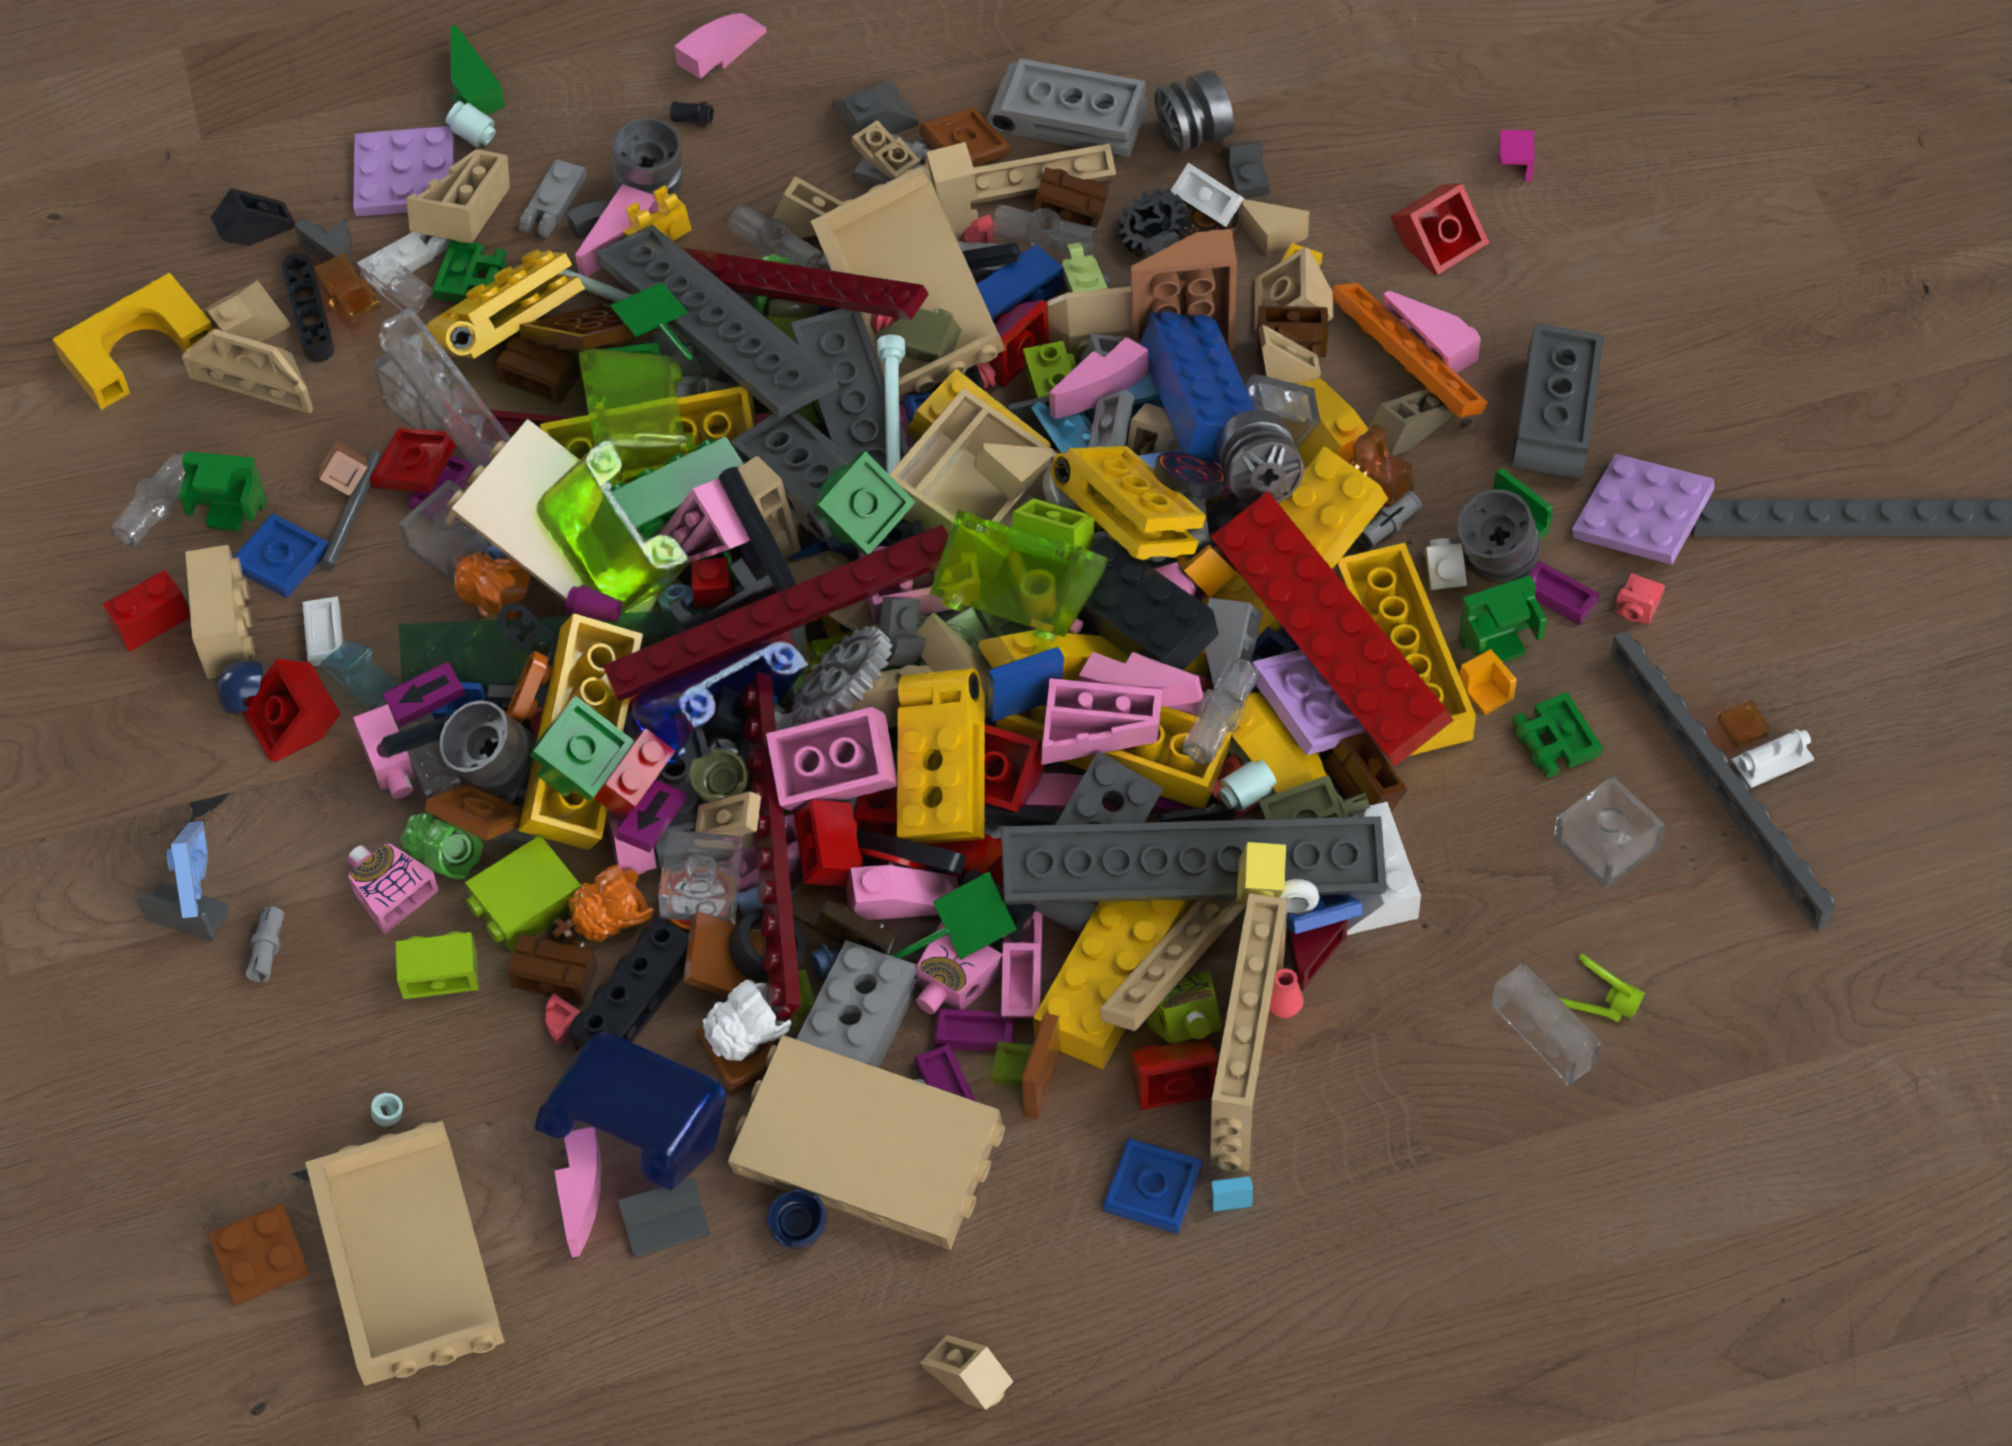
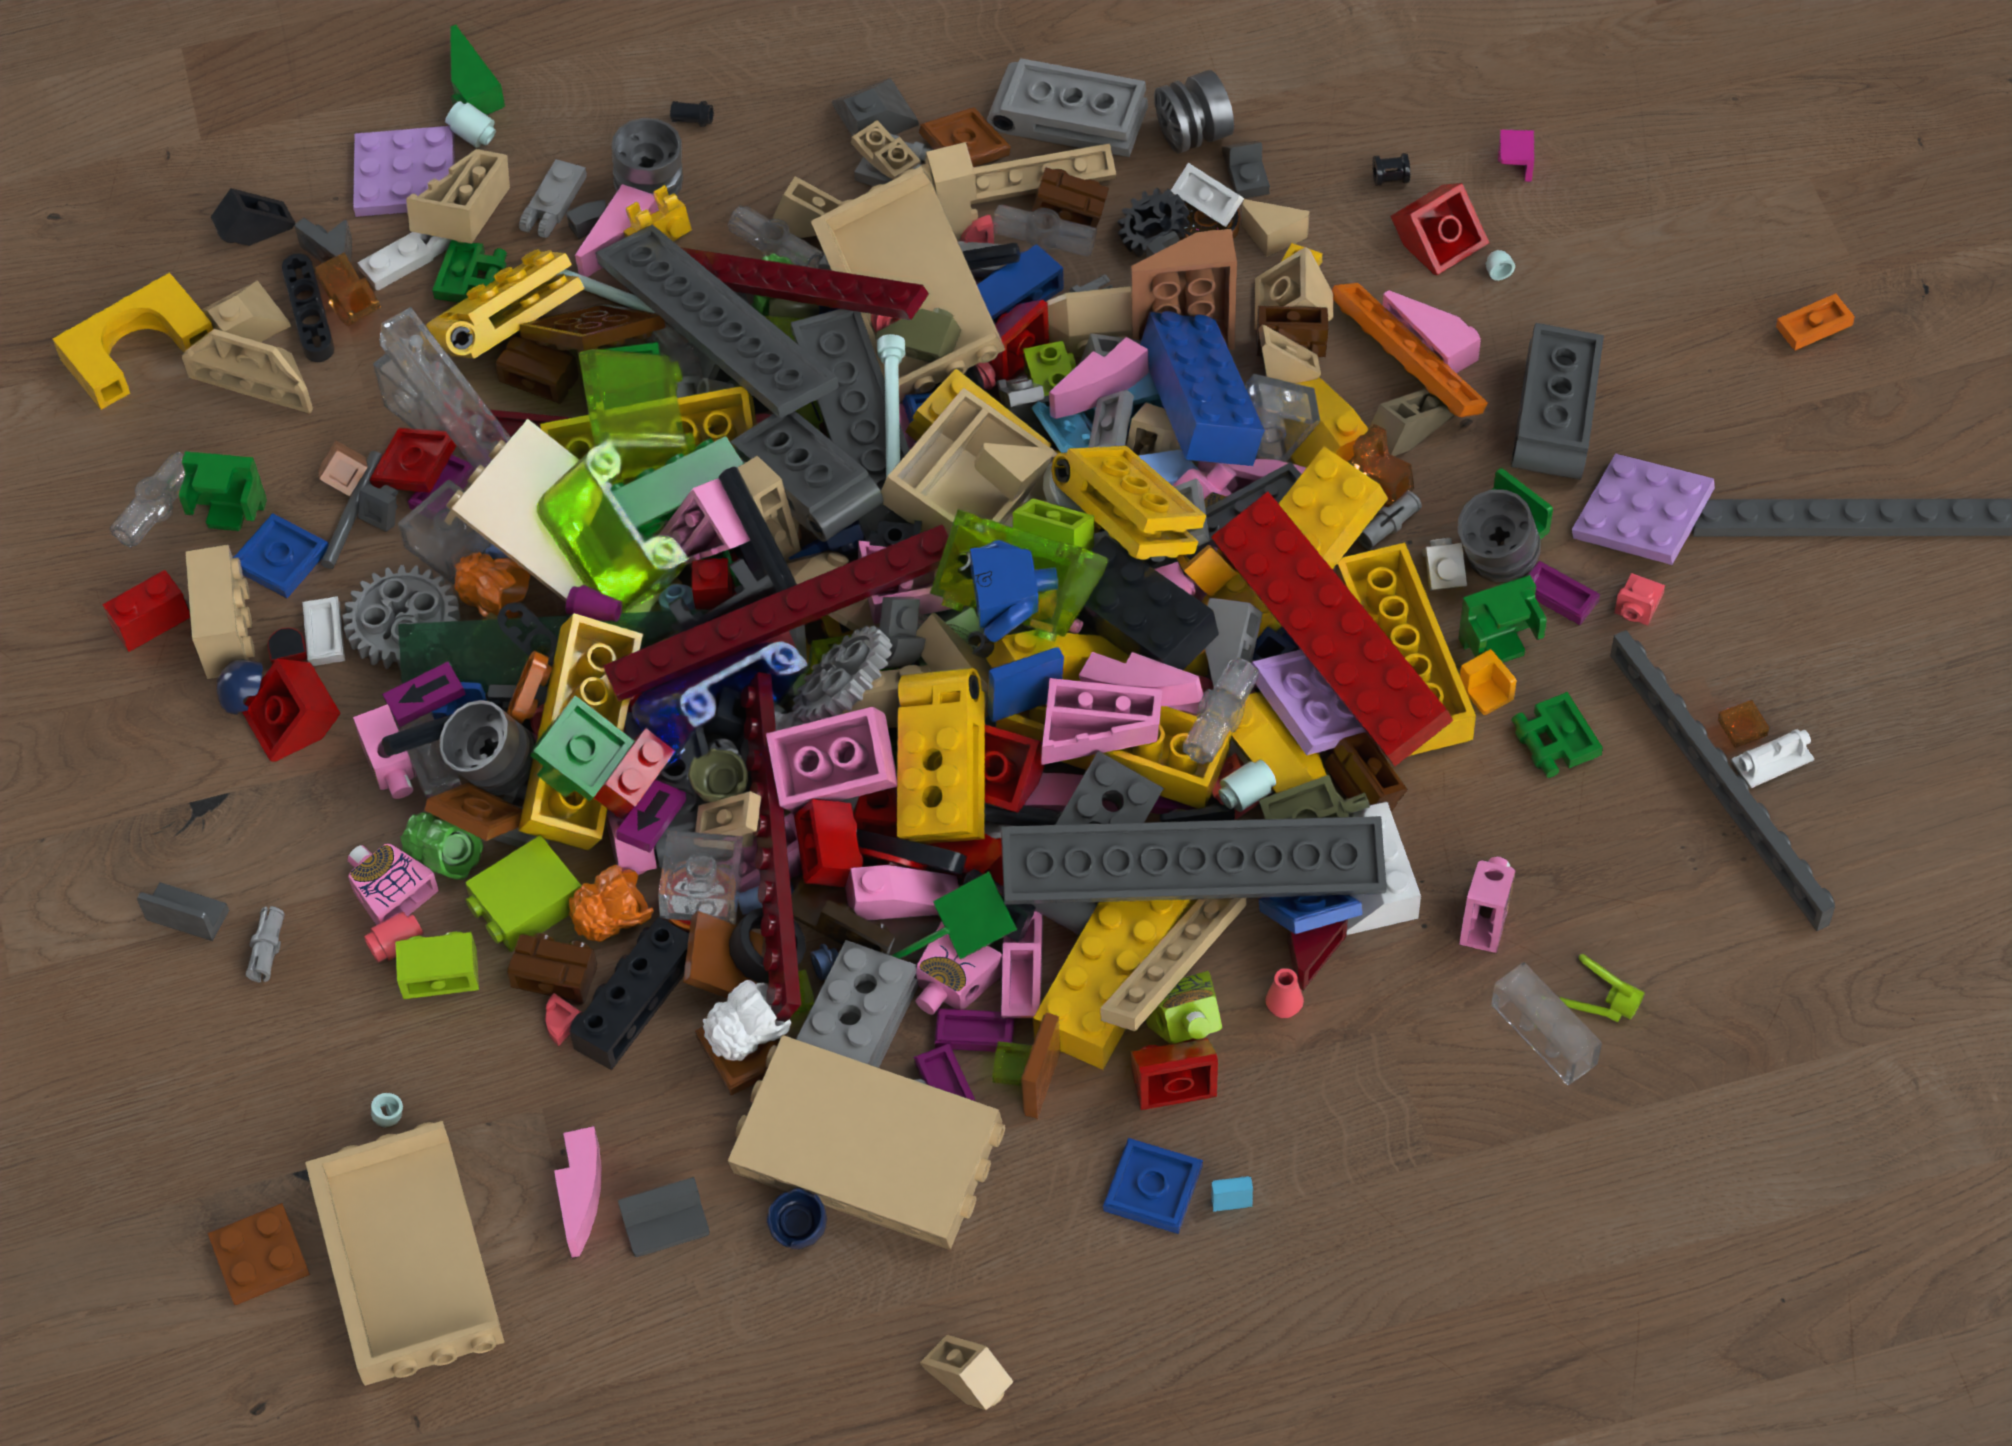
(189, 861): light blue wing -> none
(287, 645): none -> black tile
(356, 671): clear light blue slope -> none
(378, 506): none -> dark grey tile
(378, 605): none -> light grey gear
(383, 936): none -> coral brick
(396, 282): clear plate -> none
(562, 928): reddish brown axle -> none
(641, 1100): clear blue windscreen -> none
(651, 310): green piece -> none
(717, 43): bright pink slope -> none
(862, 503): panel -> none
(1004, 589): none -> blue torso
(1019, 391): none -> light grey hinge
(1081, 271): yellowish green hinge -> none
(1189, 472): black tile -> none
(1234, 1090): tan panel -> none
(1259, 456): flat silver wheel -> none
(1261, 871): light yellow brick -> none
(1306, 895): white piece -> none
(1380, 165): none -> black bush
(1489, 888): none -> bright pink torso
(1499, 265): none -> light aqua hinge
(1609, 832): clear brick -> none
(1815, 321): none -> orange plate

